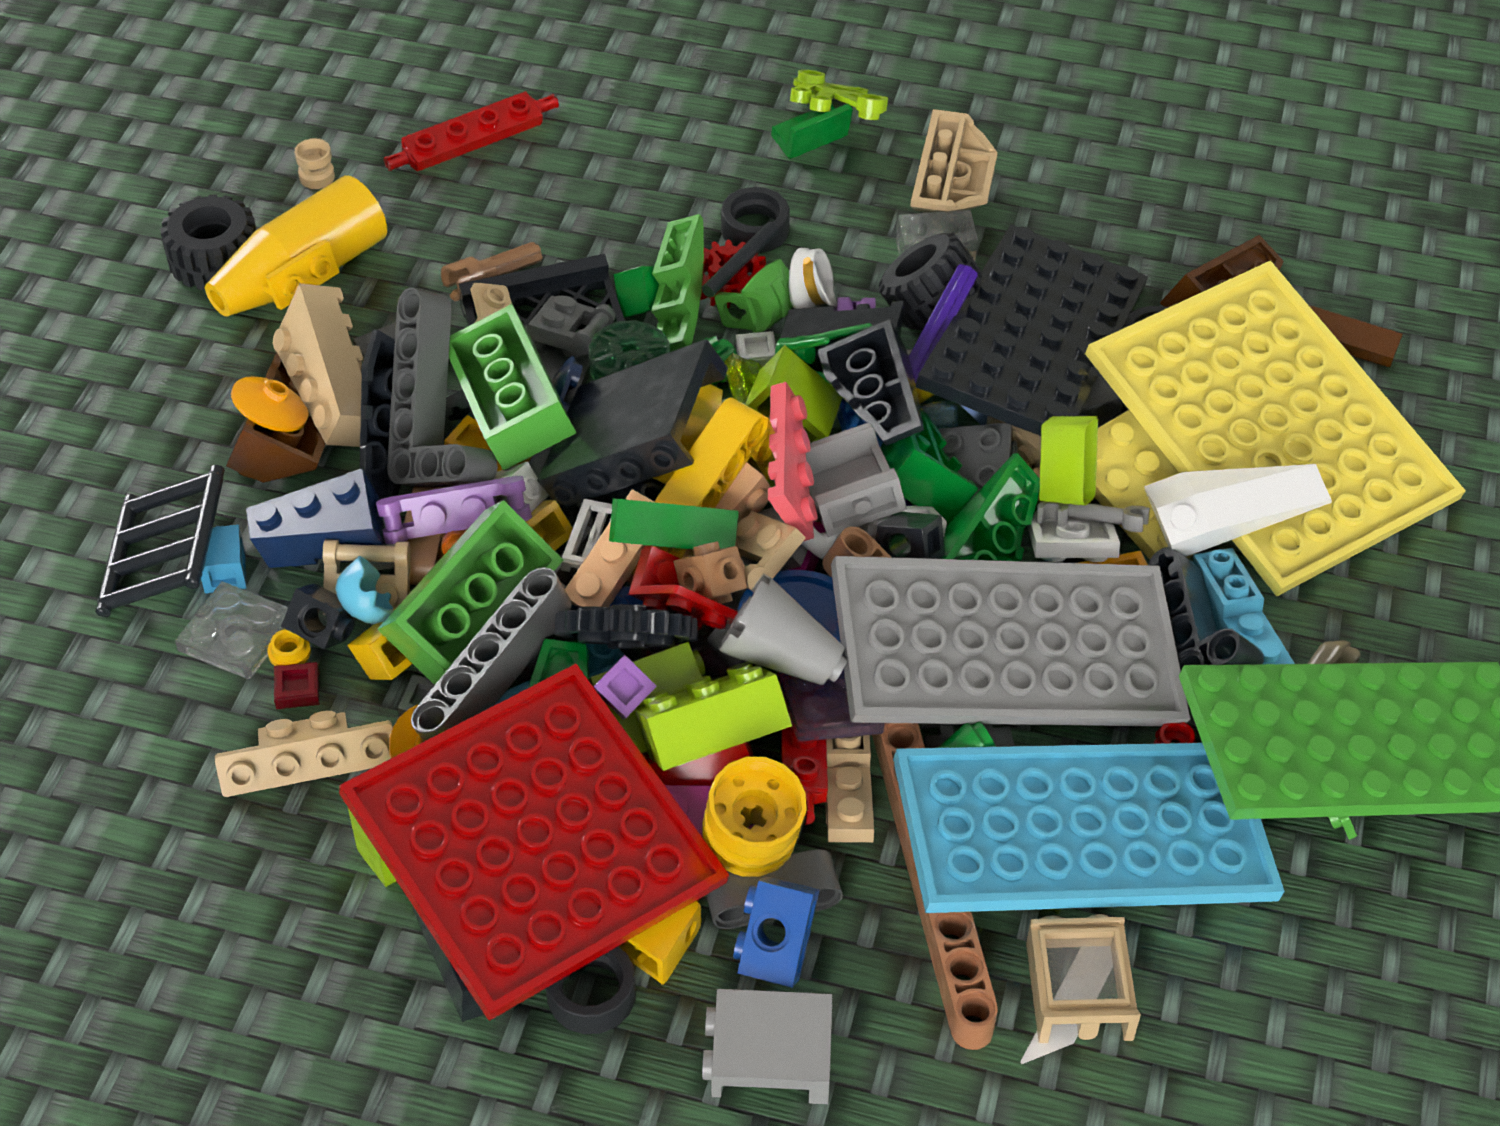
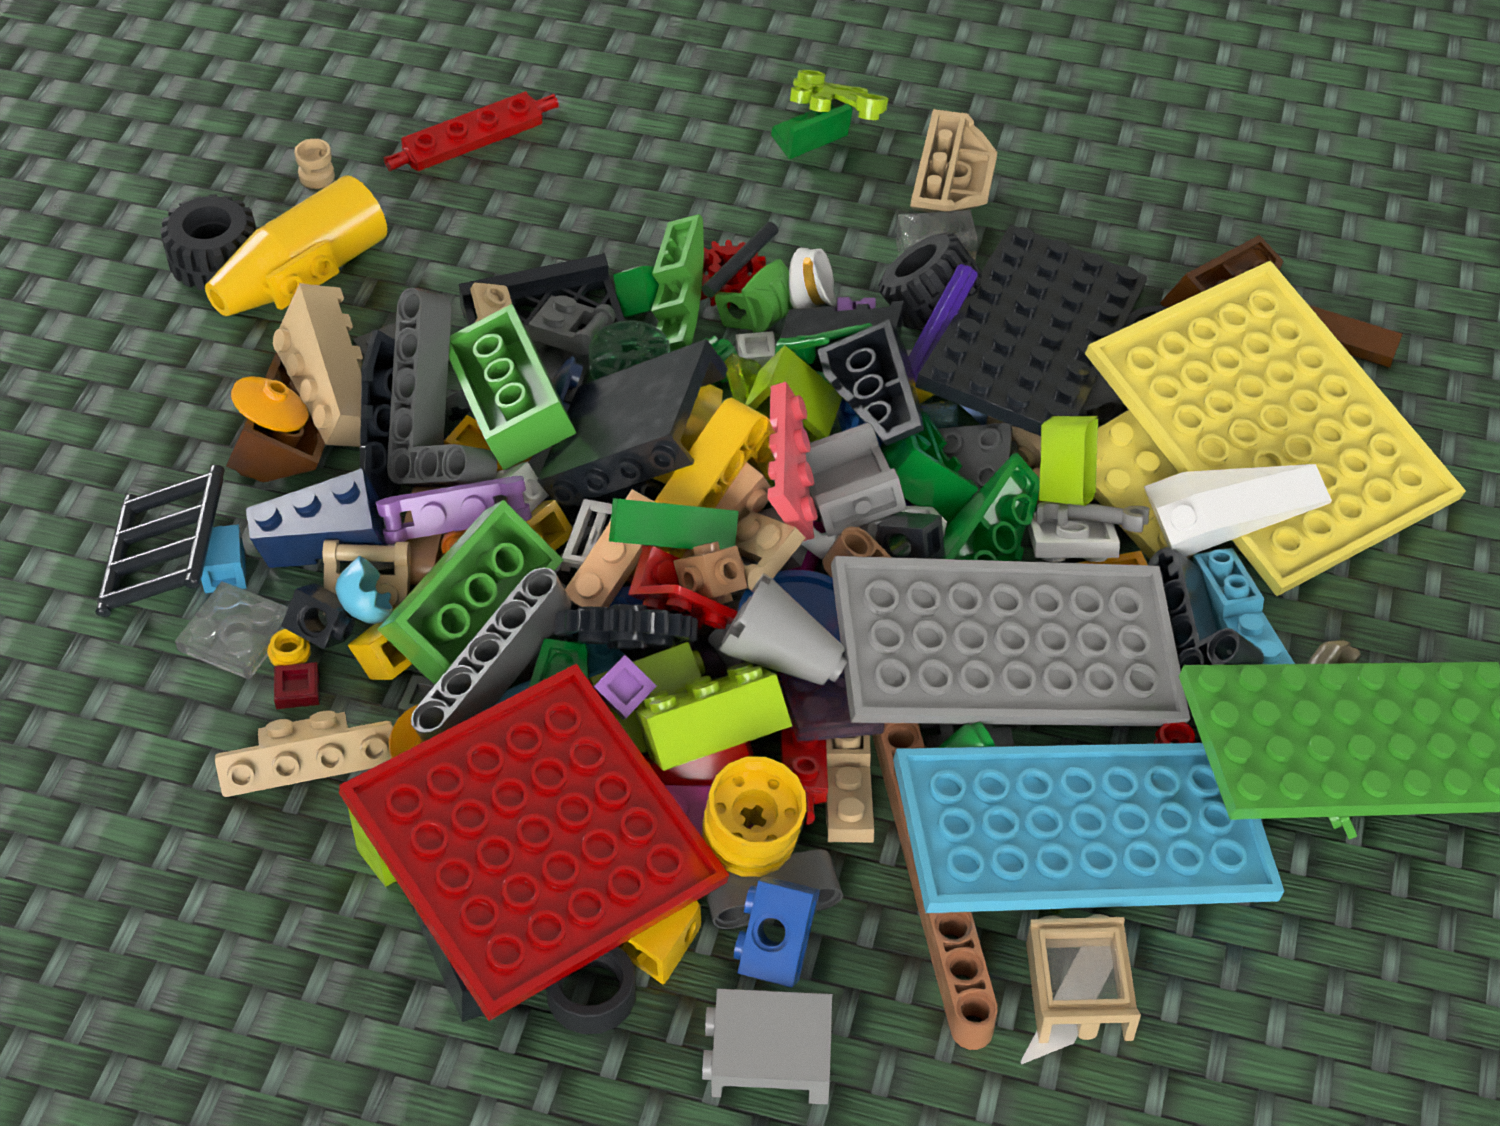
(471, 269): medium nougat piece -> none
(754, 201): black tyre -> none

